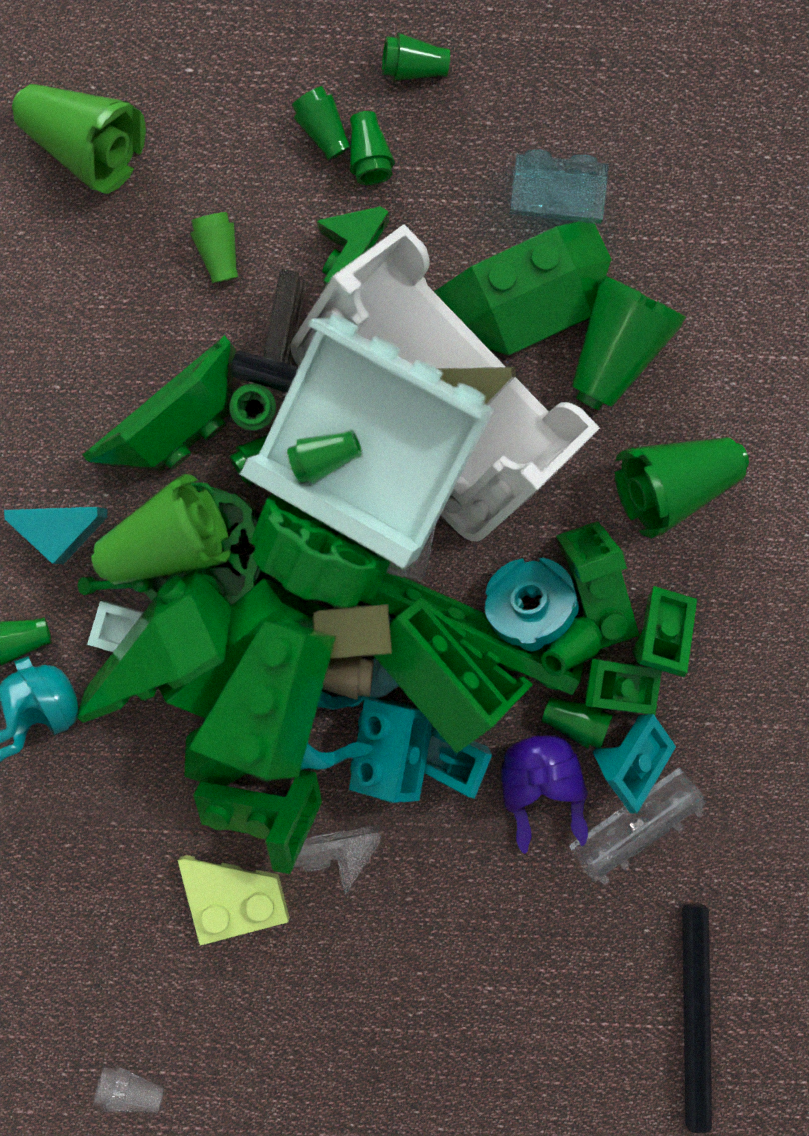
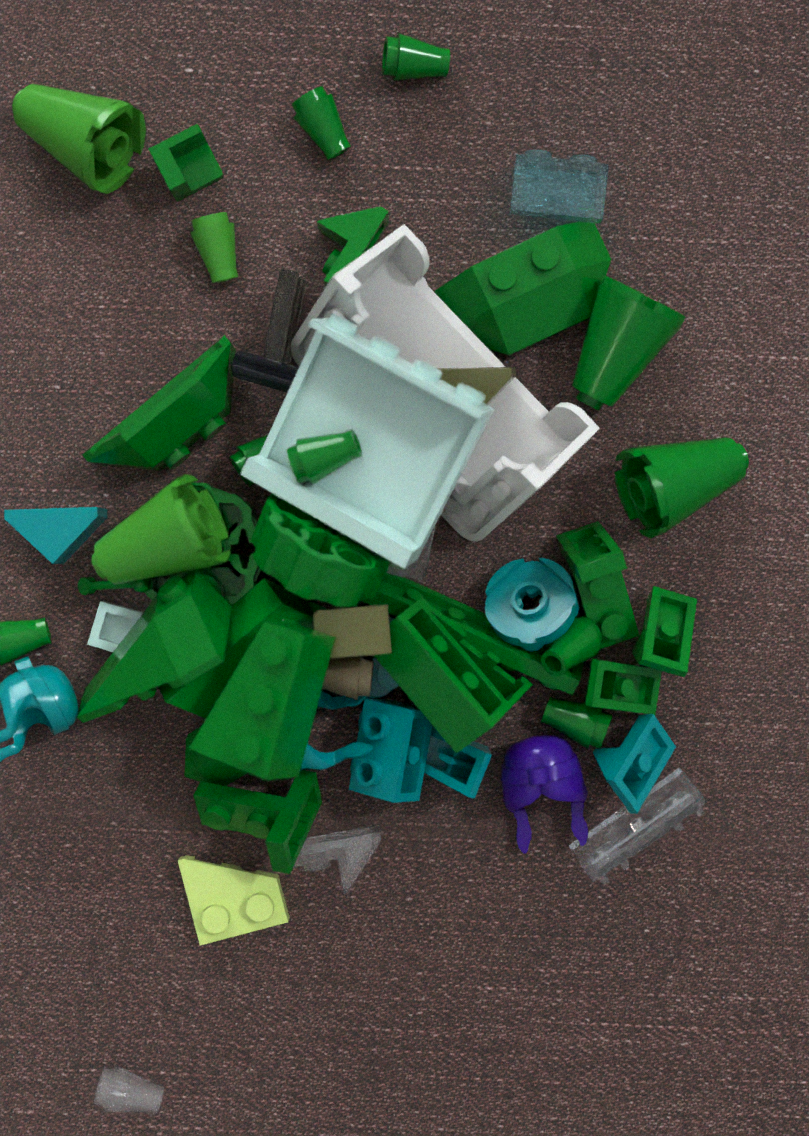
(186, 162): none -> green panel
(244, 399): green cone -> none
(370, 155): green cone -> none
(697, 1018): black axle -> none

